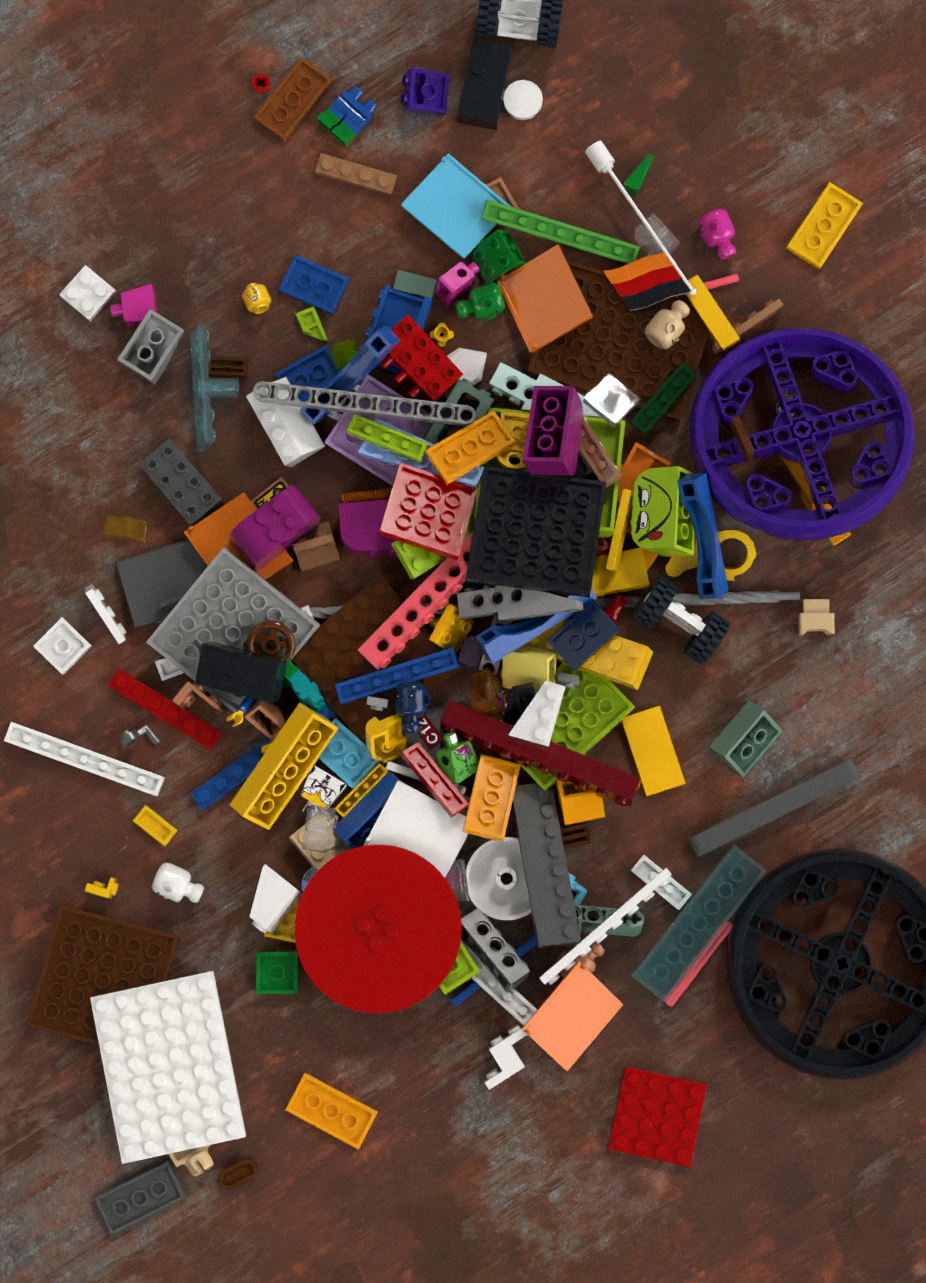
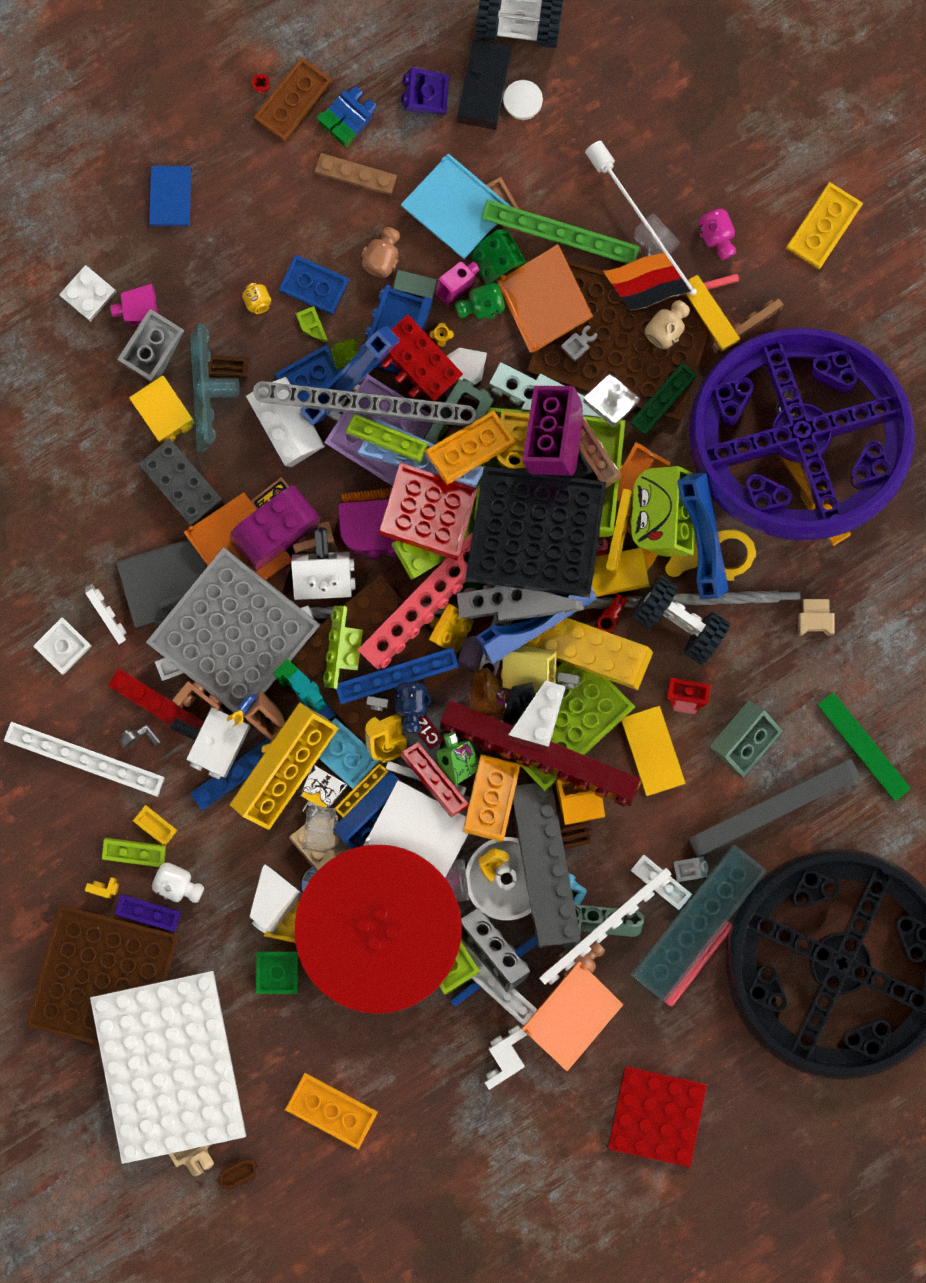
(125, 528): clear yellow slope -> none
(133, 852): none -> lime plate
(140, 1197): dark grey tile -> none
(148, 913): none -> dark purple plate
(162, 410): none -> yellow slope
(170, 196): none -> blue tile
(215, 743): none -> white piece
(241, 672): black brick -> none
(274, 627): reddish brown plate -> none
(322, 573): none -> white piece
(343, 647): none -> lime bracket
(381, 255): none -> nougat piece
(490, 861): none -> yellow plate
(577, 345): none -> light grey plate
(583, 635): dark blue tile -> none
(635, 180): green slope -> none
(688, 695): none -> red slope
(690, 869): none -> light grey bracket
(742, 438): reddish brown tile -> none
(864, 746): none -> green tile

